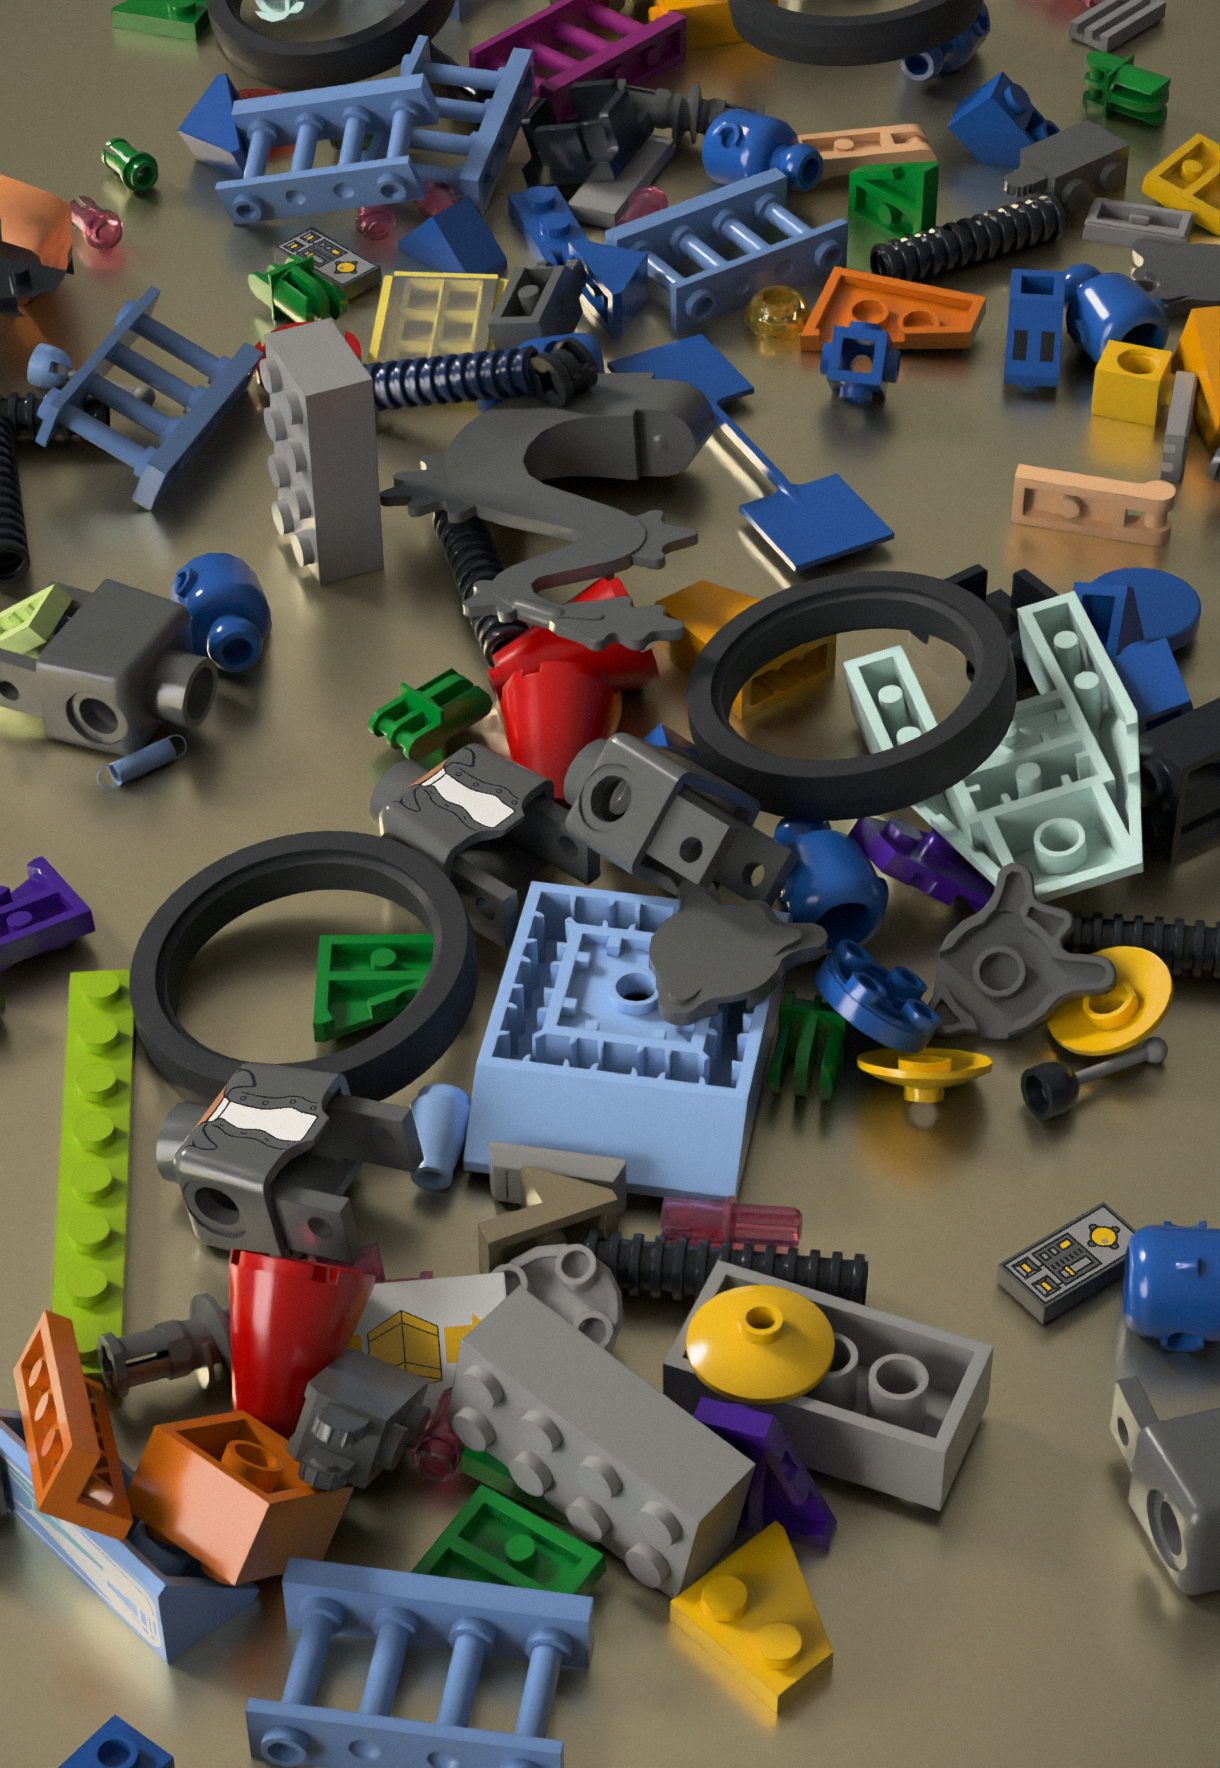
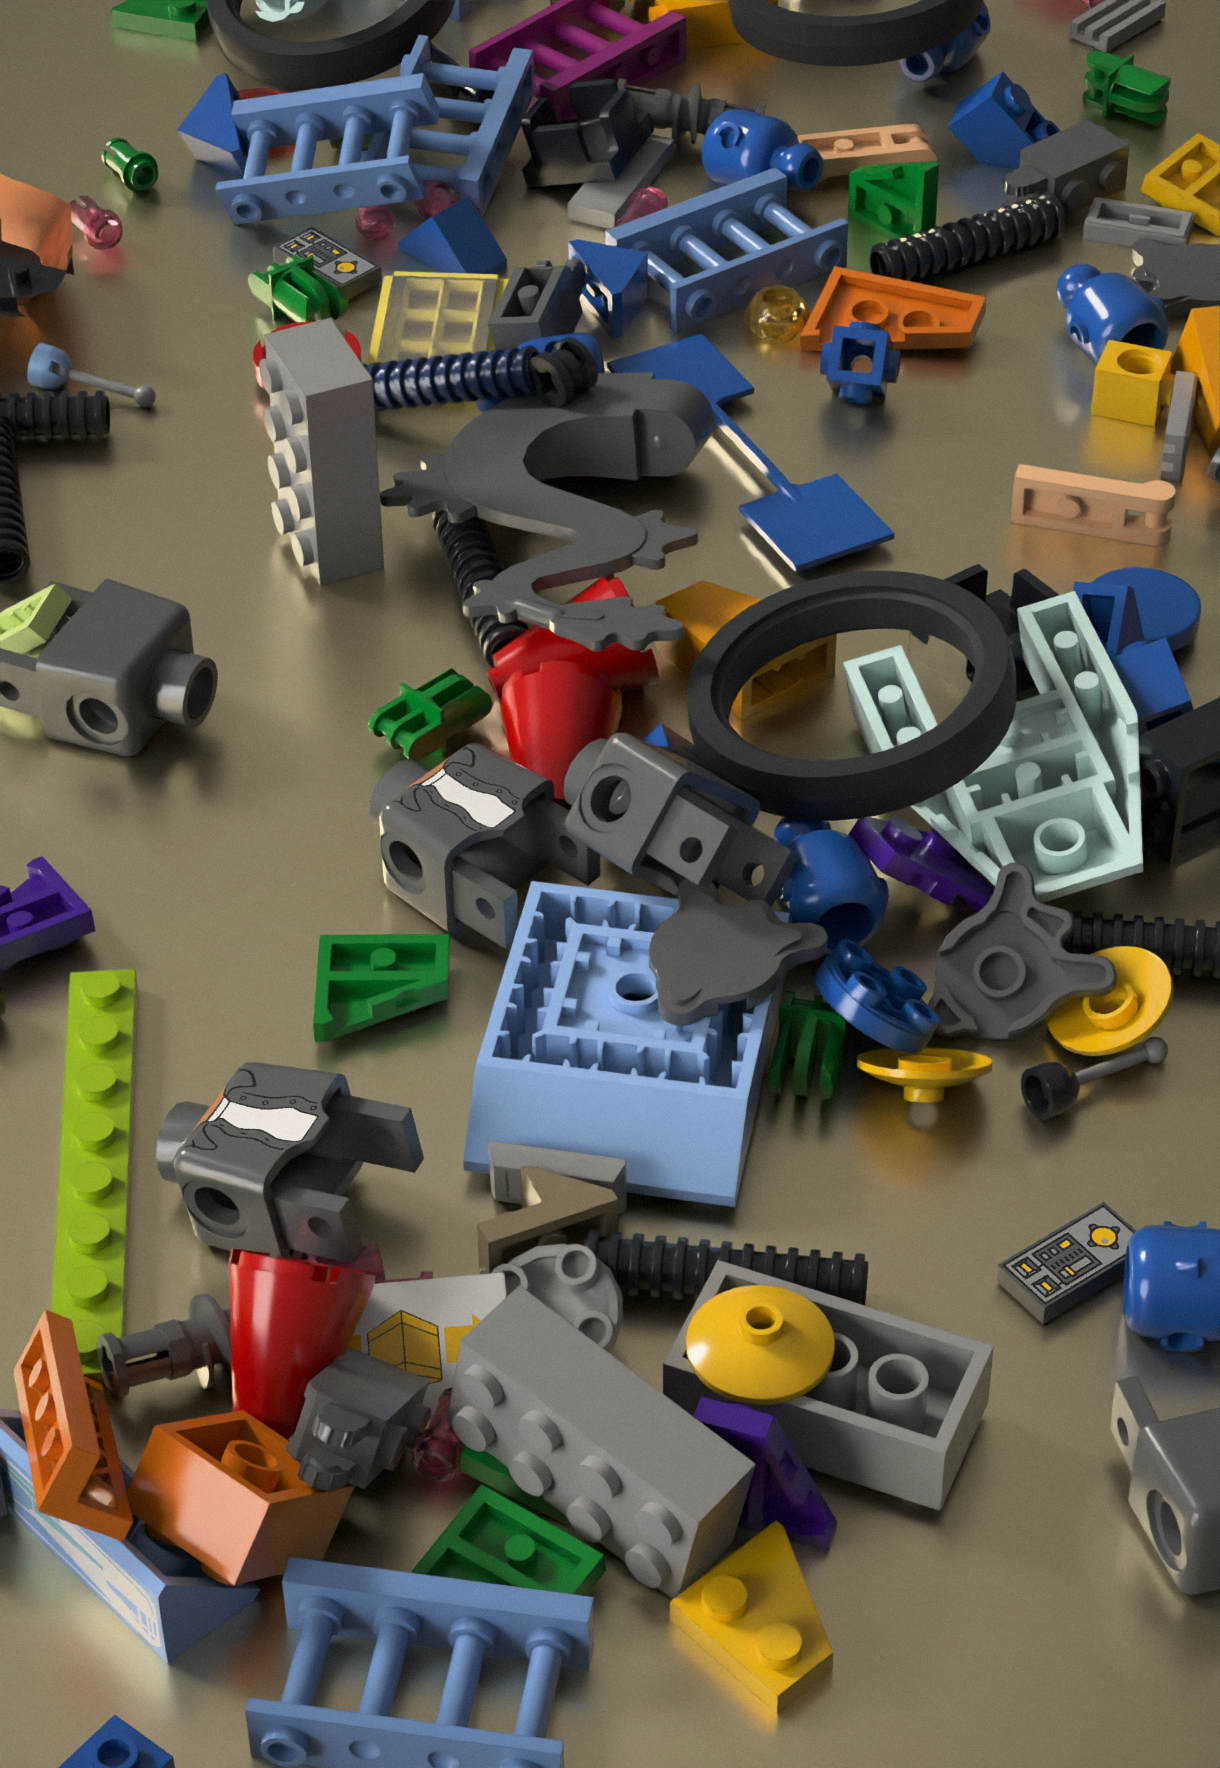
(142, 761): light blue piece -> none
(179, 437): medium blue fence -> none
(225, 609): blue piece -> none
(290, 867): black tyre -> none
(442, 1127): light blue cone -> none
(545, 223): blue hinge -> none
(730, 1222): clear pink axle -> none
(1034, 328): blue slope -> none

